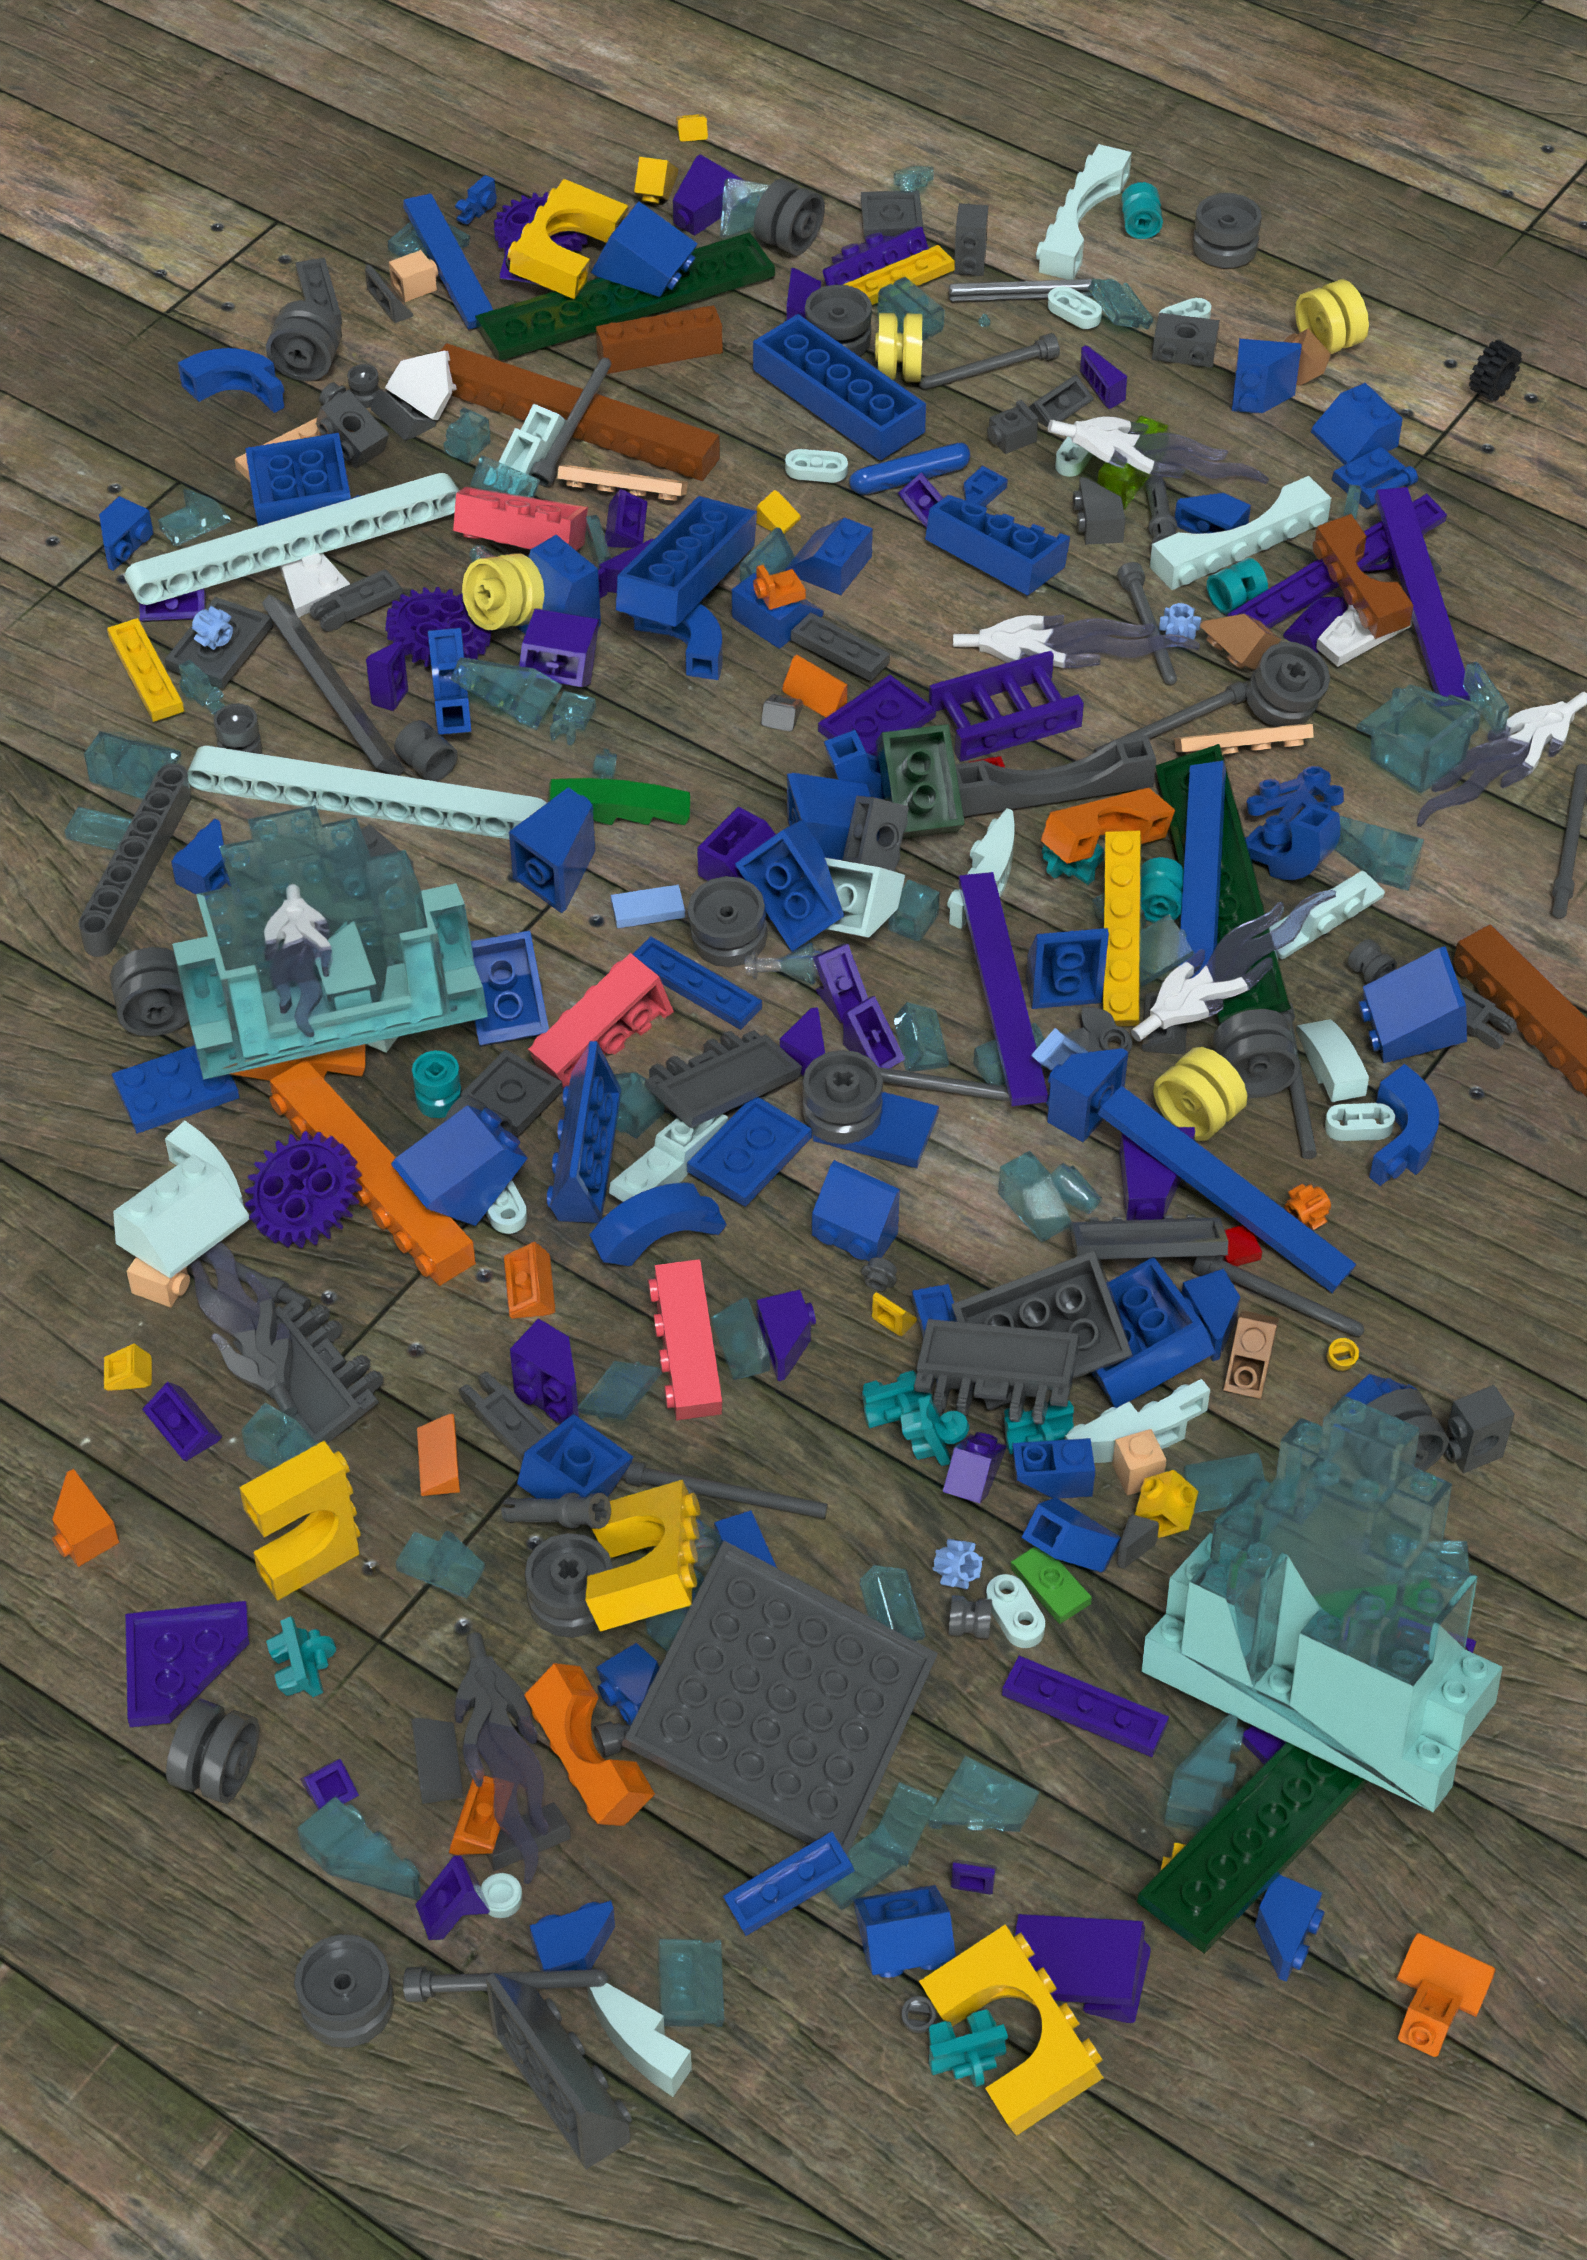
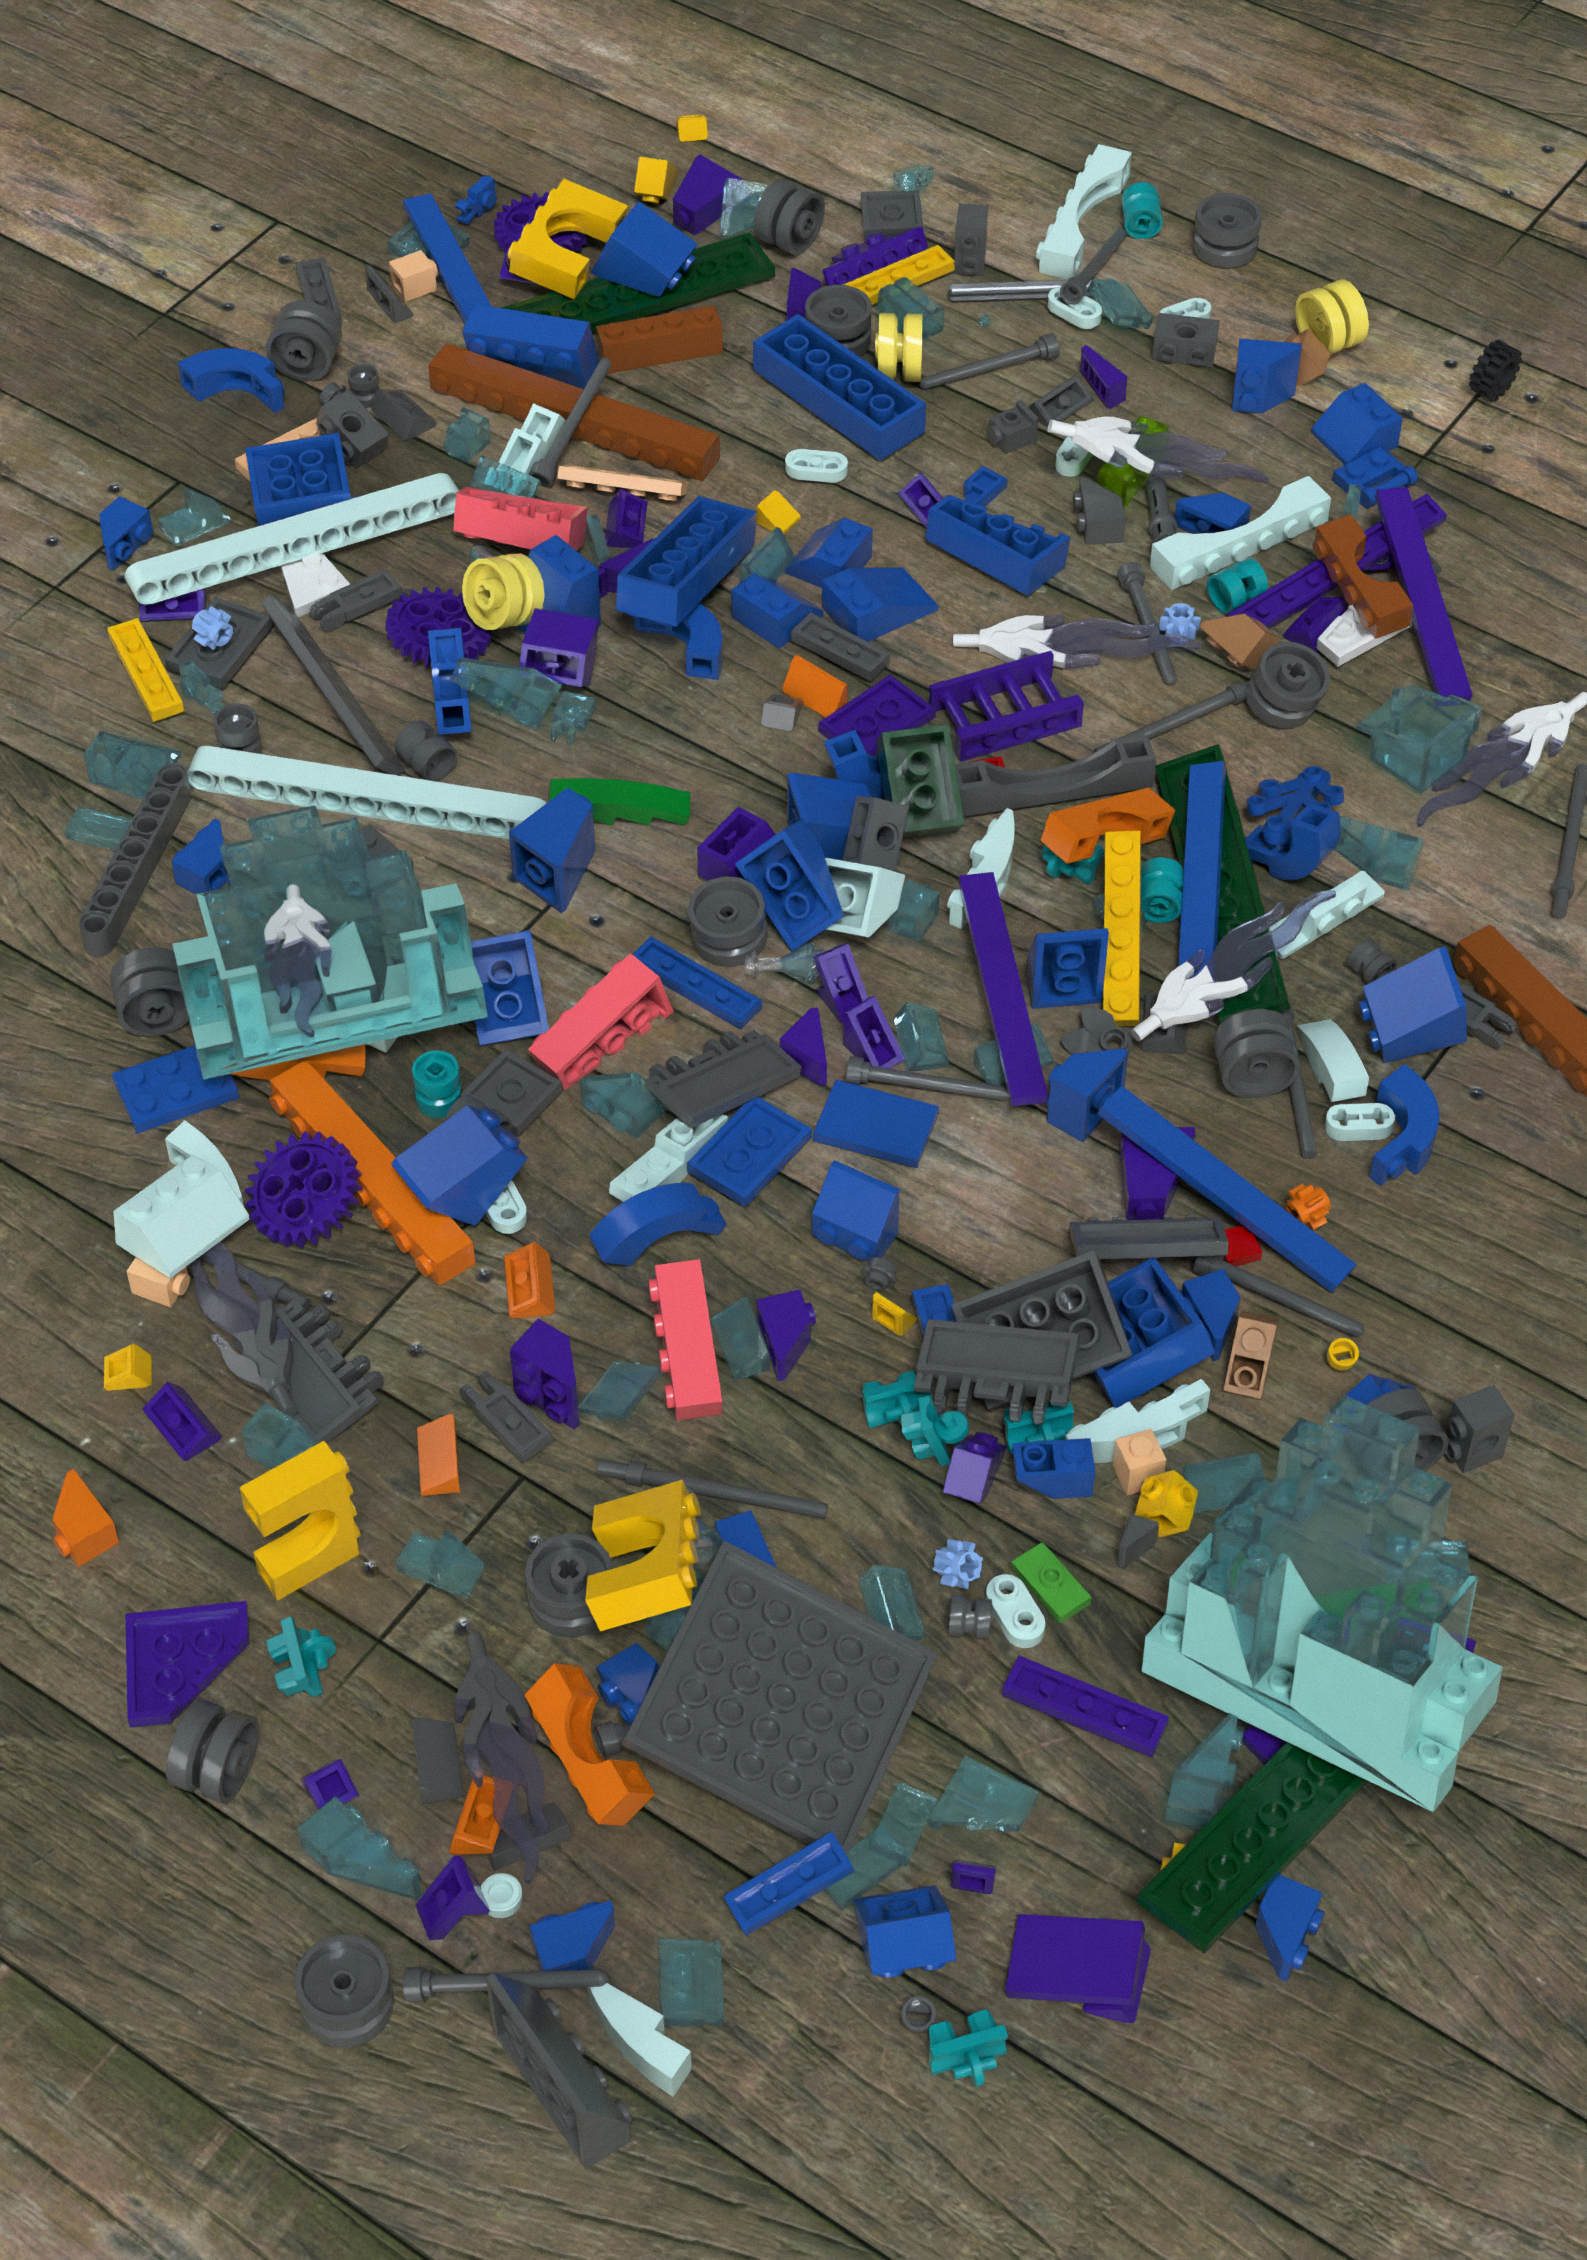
(387, 676): dark purple slope -> none
(424, 383): white slope -> none
(533, 342): none -> blue wedge
(569, 1510): dark grey pin -> none
(573, 1461): blue slope -> none
(585, 1140): blue slope -> none
(604, 764): clear light blue plate -> none
(647, 906): light blue tile -> none
(778, 588): orange bracket -> none
(842, 1096): dark grey wheel -> none
(874, 600): none -> blue slope
(905, 469): blue piece -> none
(1033, 1196): clear light blue slope -> none
(1056, 1049): light blue tile -> none
(1061, 2062): yellow arch -> none
(1070, 1535): blue slope -> none
(1075, 287): none -> dark grey piece
(1075, 1188): clear light blue cone -> none
(1162, 949): clear light blue piece -> none
(1200, 1092): light yellow wheel -> none
(1258, 738): light nougat plate -> none
(1429, 2018): orange bracket -> none
(1447, 1969): orange slope -> none
(1486, 695): clear light blue plate -> none

